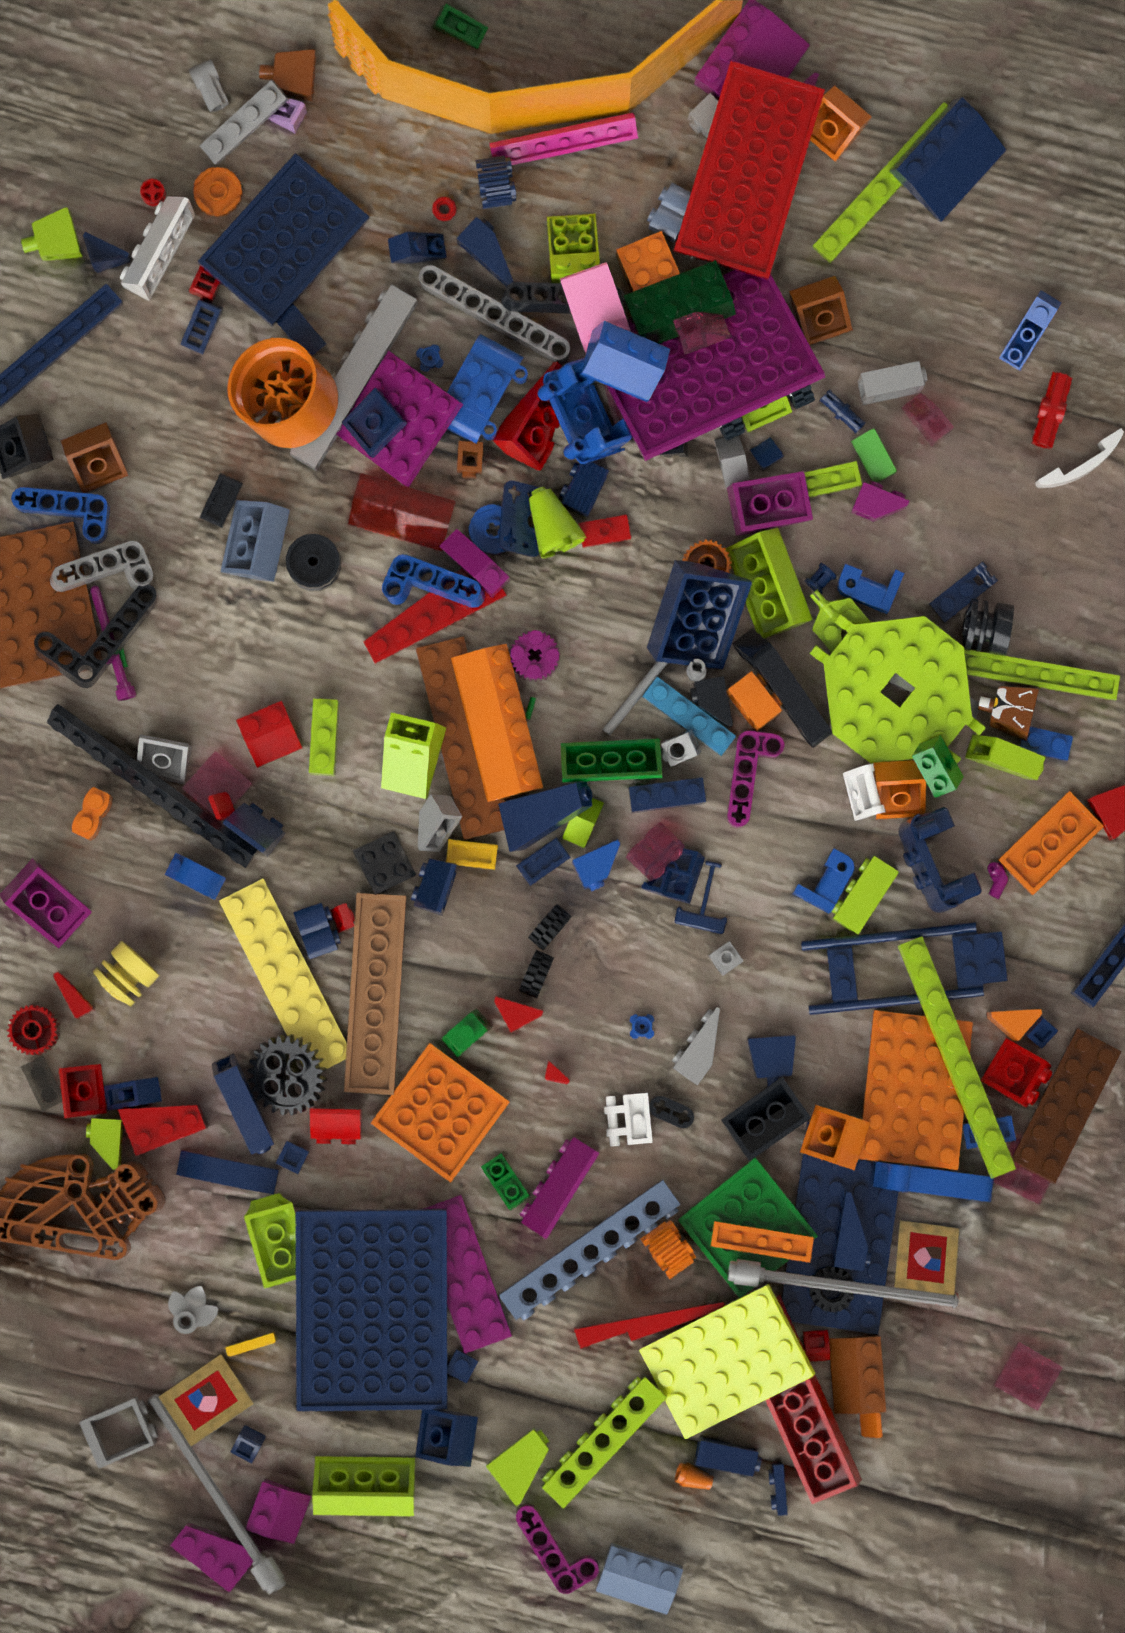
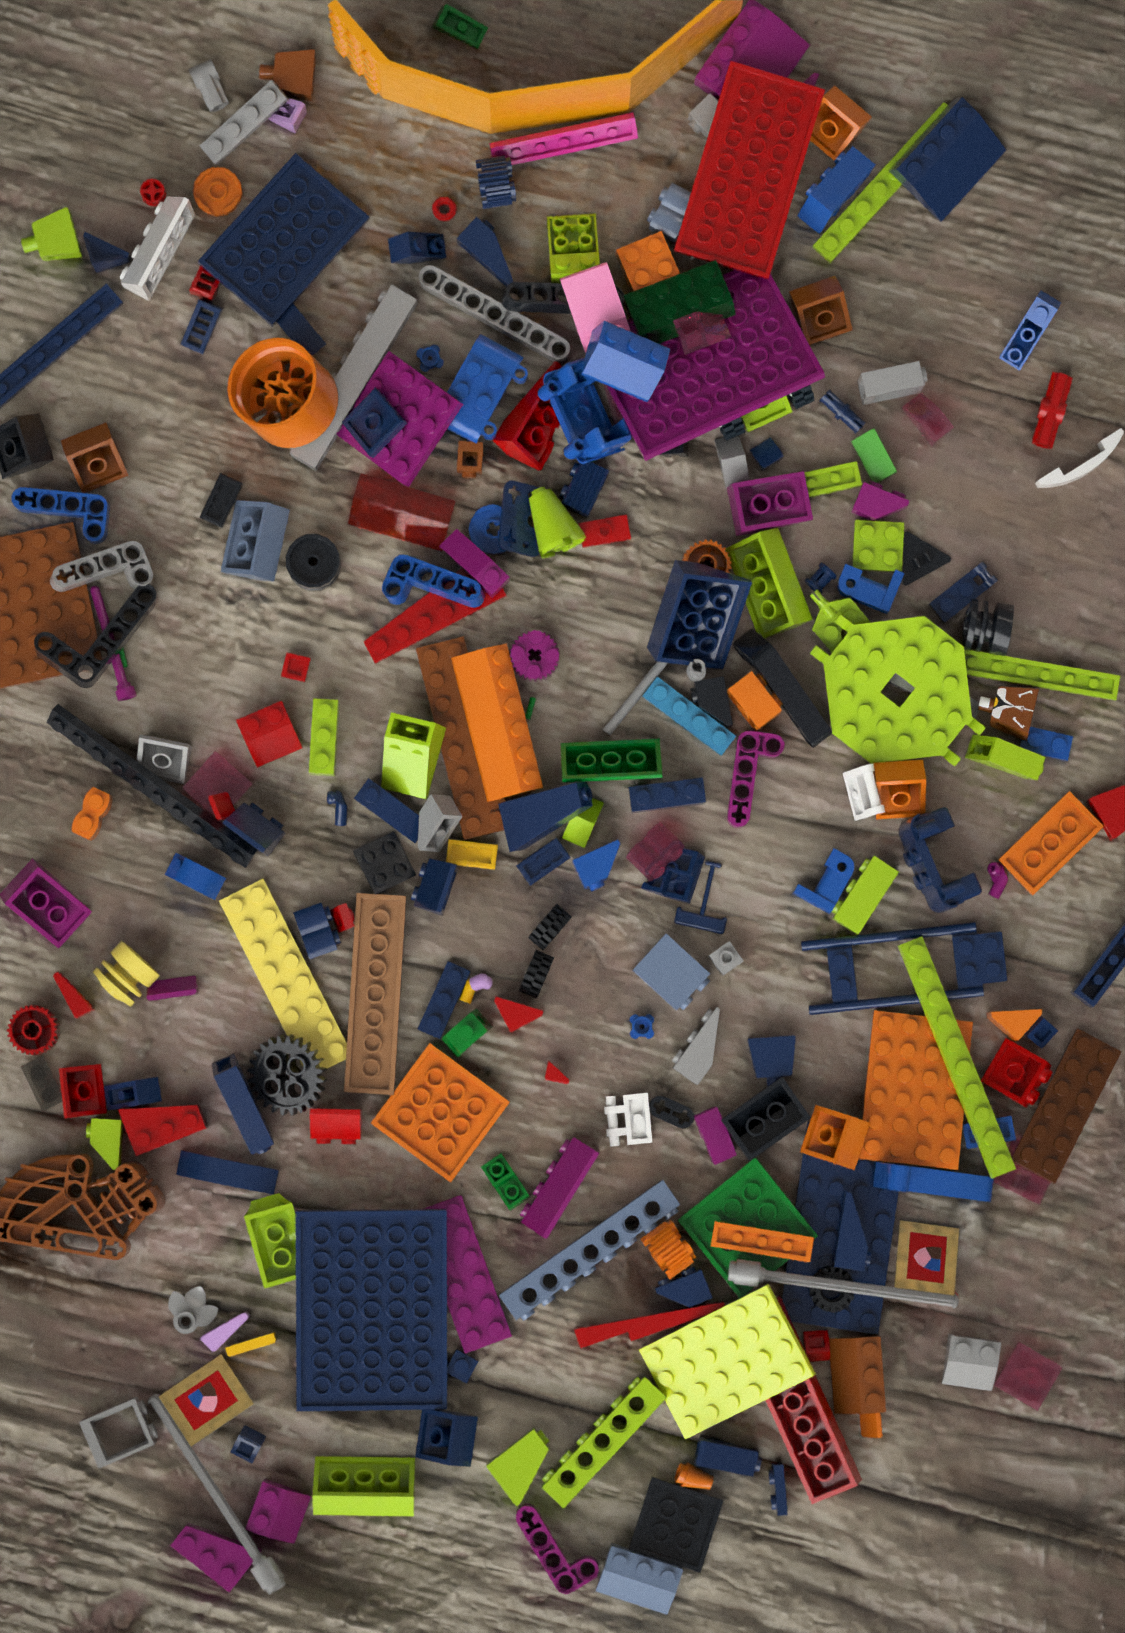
(172, 988): none -> magenta slope
(217, 1337): none -> lavender slope
(292, 1157): dark blue plate -> none
(295, 667): none -> red plate
(340, 807): none -> dark blue arm
(389, 809): none -> dark blue slope
(443, 1000): none -> dark blue plate
(474, 984): none -> arm
(672, 973): none -> sand blue brick
(676, 1524): none -> black plate
(687, 1290): none -> dark blue slope
(689, 743): light grey brick -> none
(715, 1135): none -> magenta slope
(835, 188): none -> blue wedge
(878, 545): none -> lime plate
(920, 558): none -> black piece
(937, 766): green brick -> none
(971, 1362): none -> light grey slope

